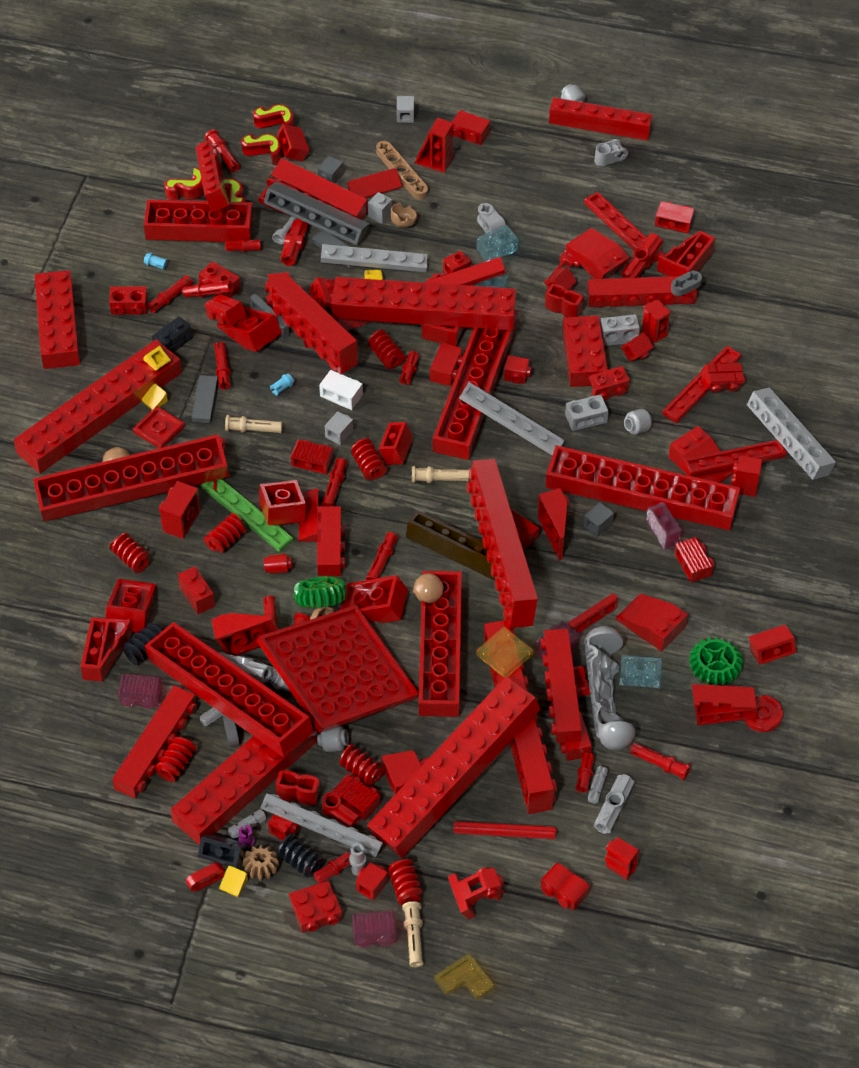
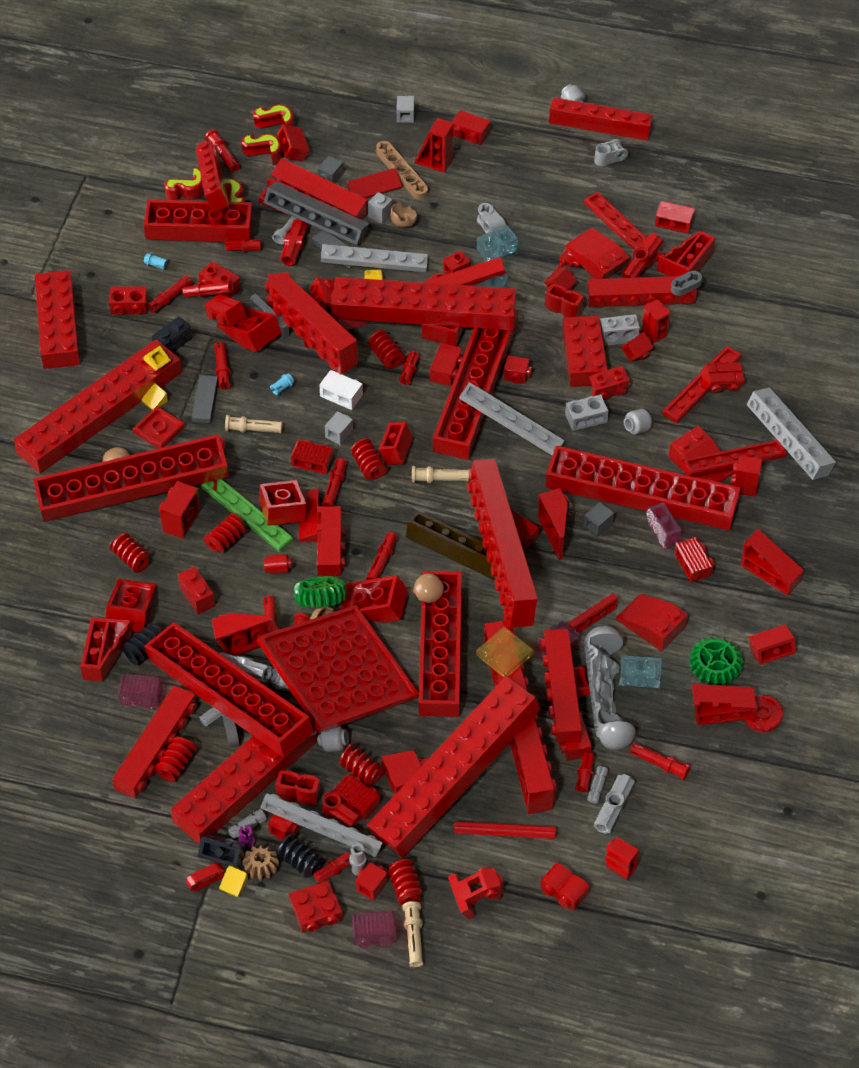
(466, 973): clear yellow plate -> none
(770, 563): none -> red wedge

